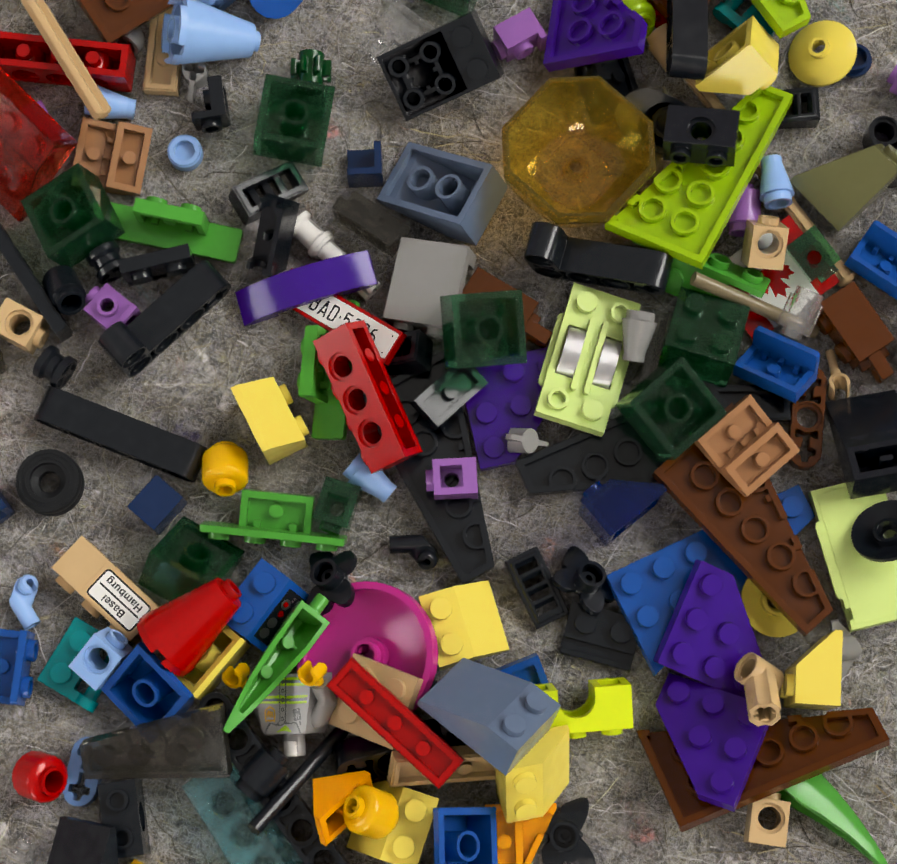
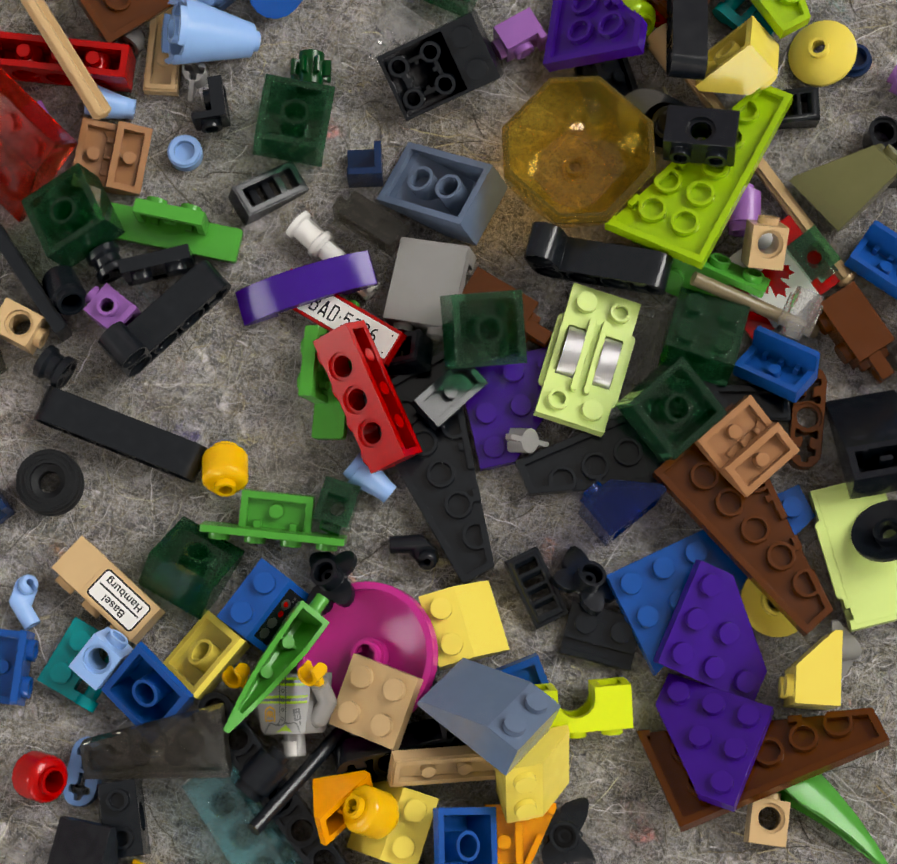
(157, 504): dark blue panel -> none
(190, 624): red cone -> none
(270, 418): light yellow slope -> none
(274, 234): black hinge -> none
(395, 722): red tile -> none
(463, 468): medium lavender brick -> none
(637, 334): light grey cone -> none
(761, 688): tan piece -> none
(775, 185): light blue cone -> none
(837, 379): tan hand -> none

